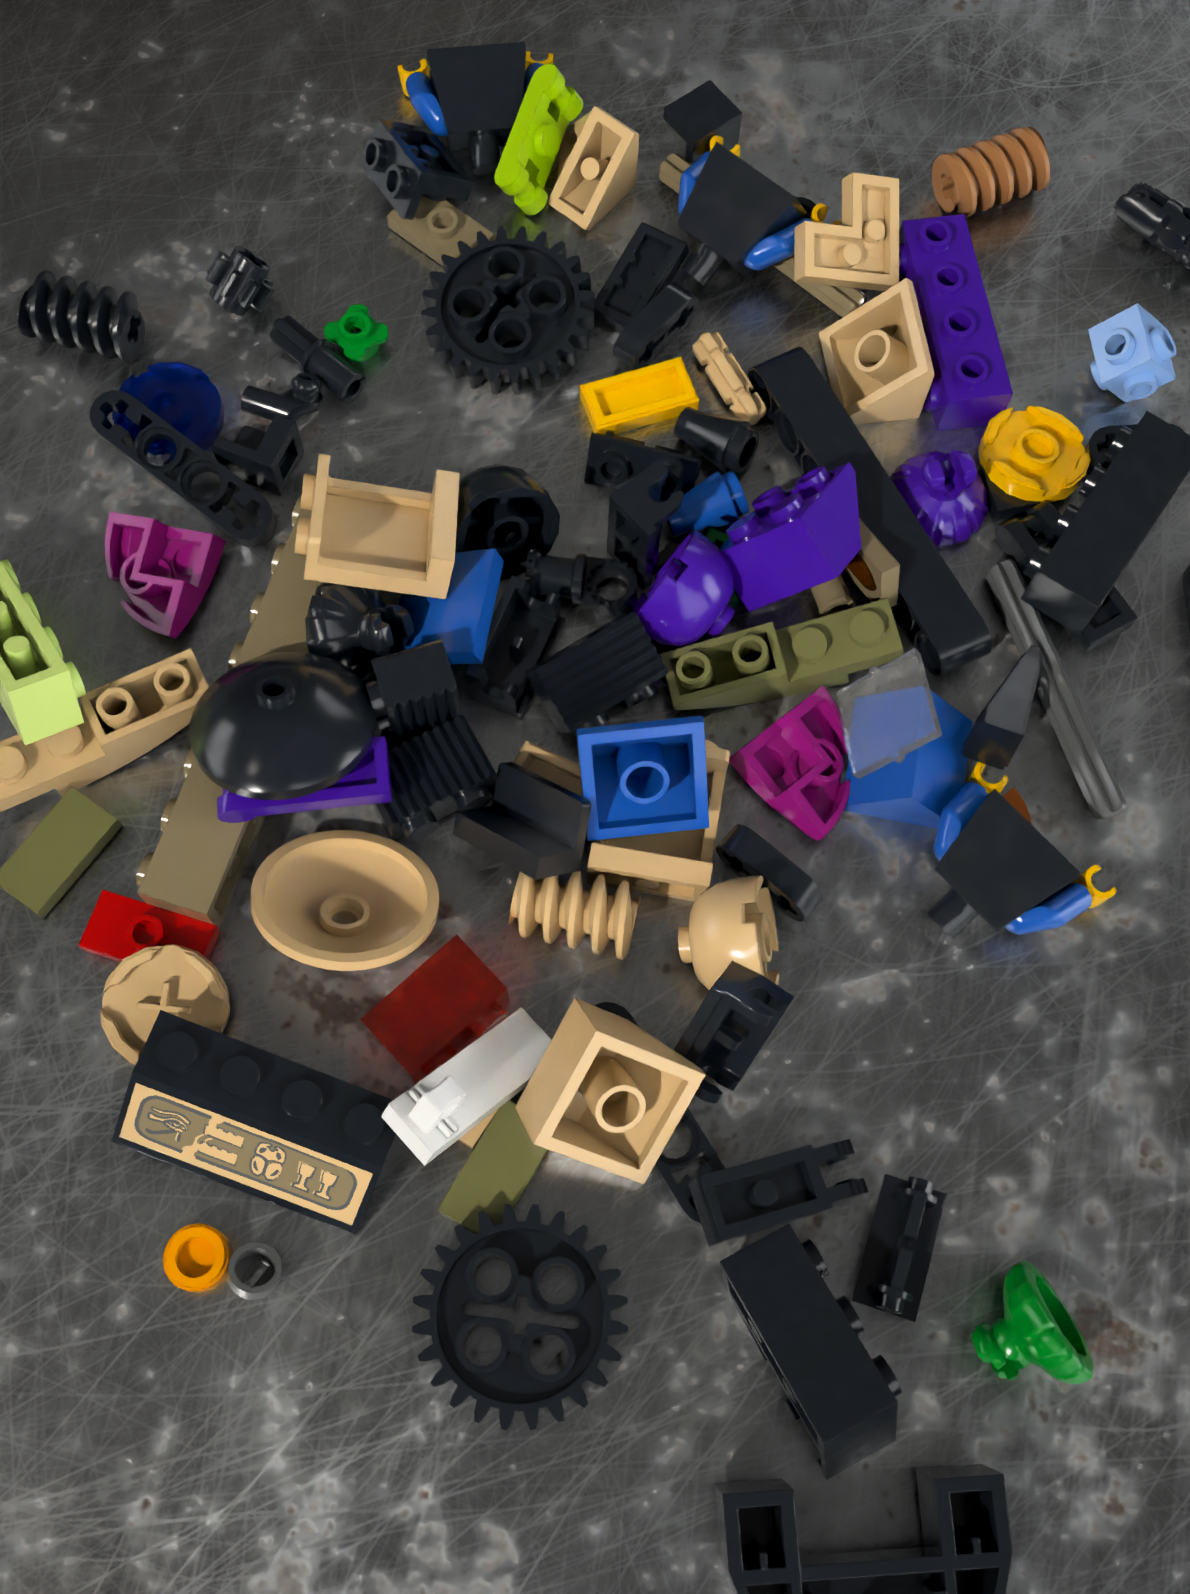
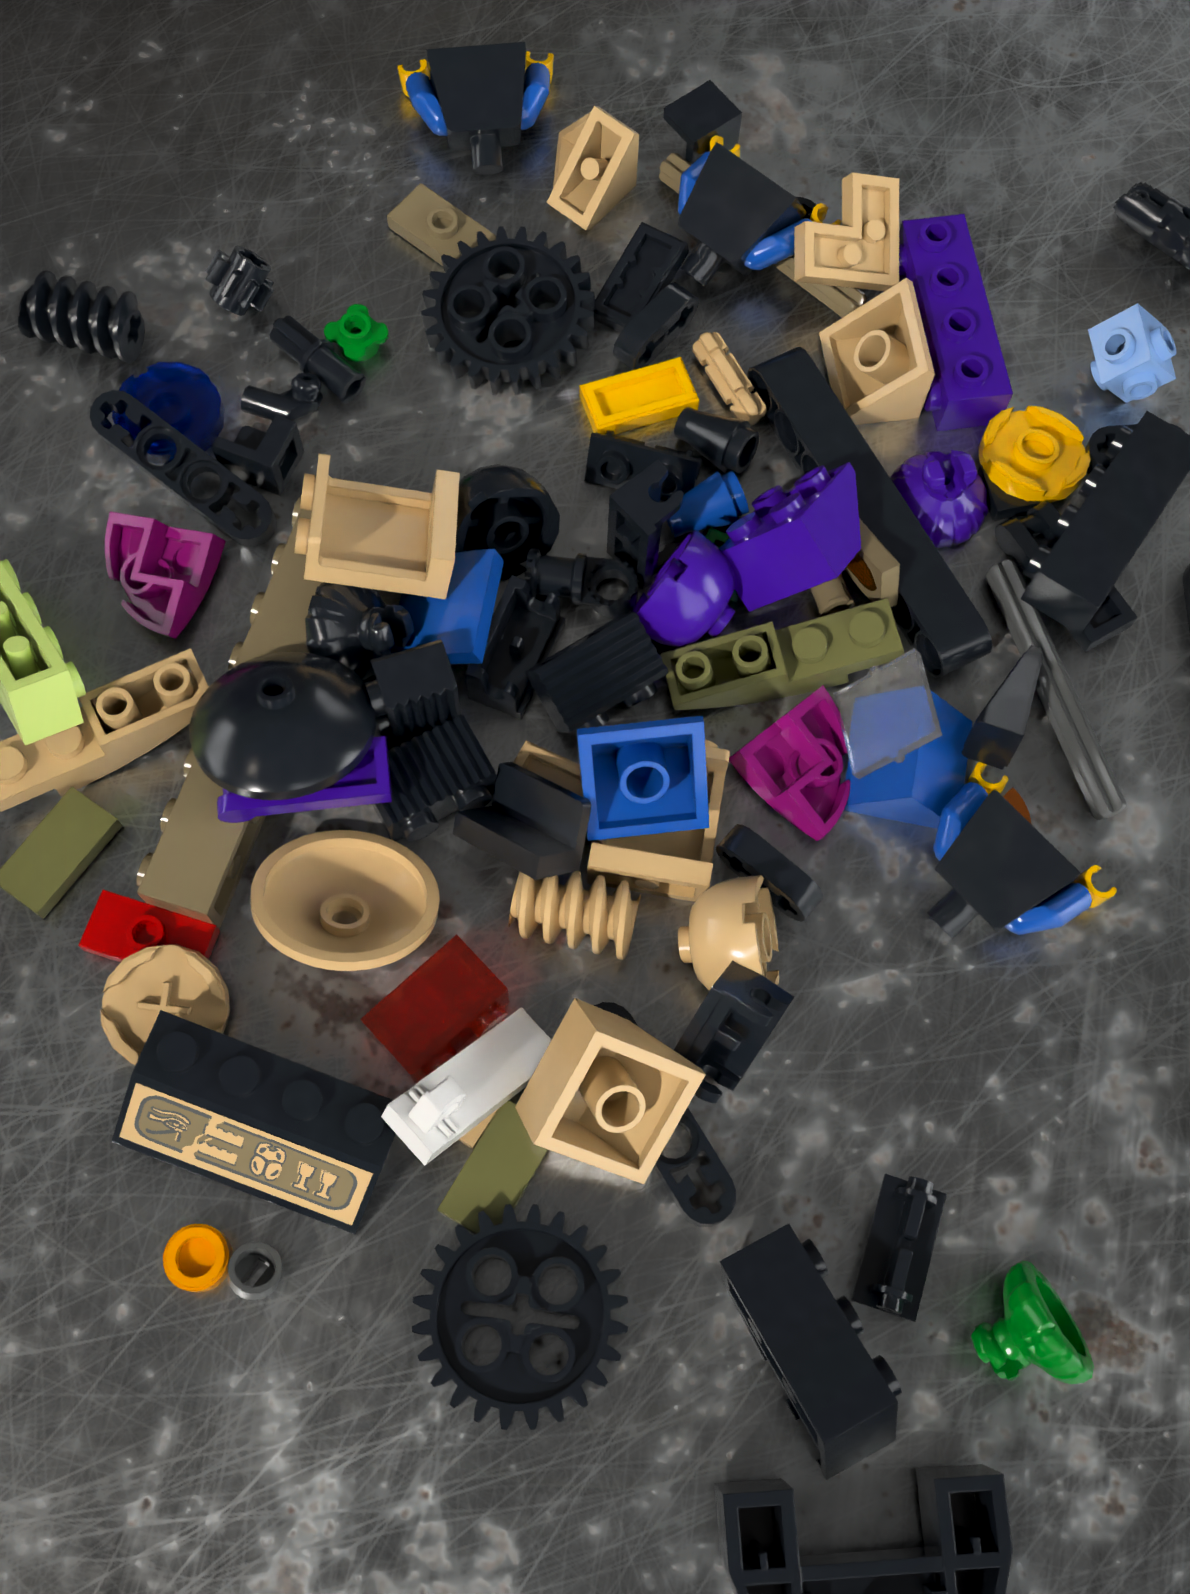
(413, 163): black bracket -> none
(537, 138): lime plate -> none
(770, 1191): black hinge -> none
(991, 171): medium nougat piece -> none

